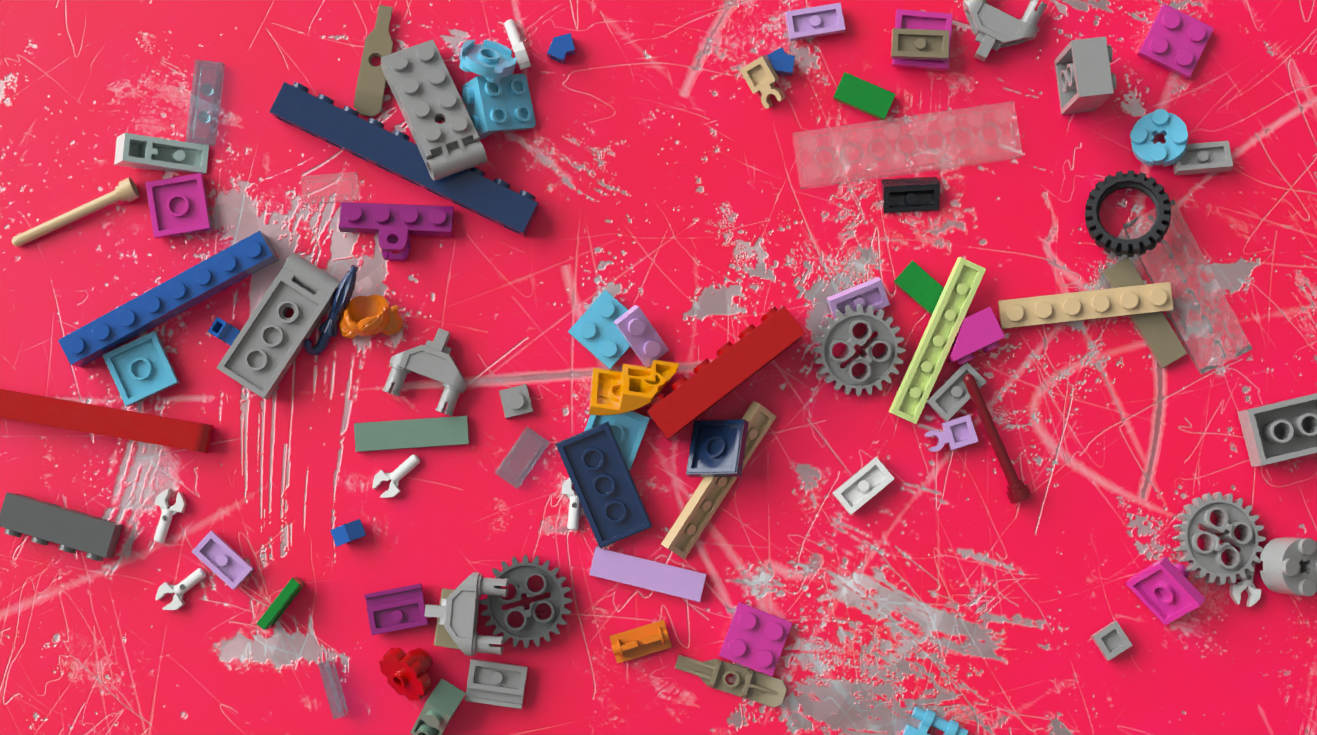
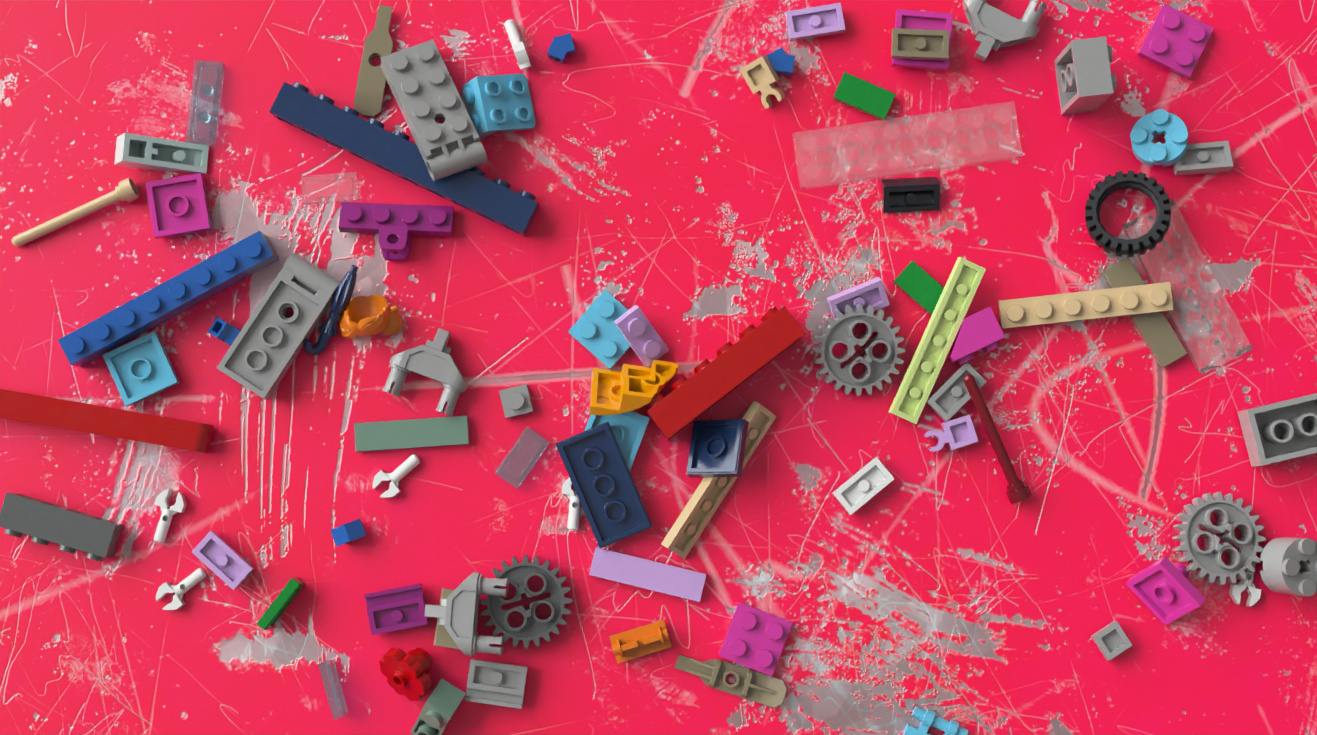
(487, 60): medium azure plate -> none

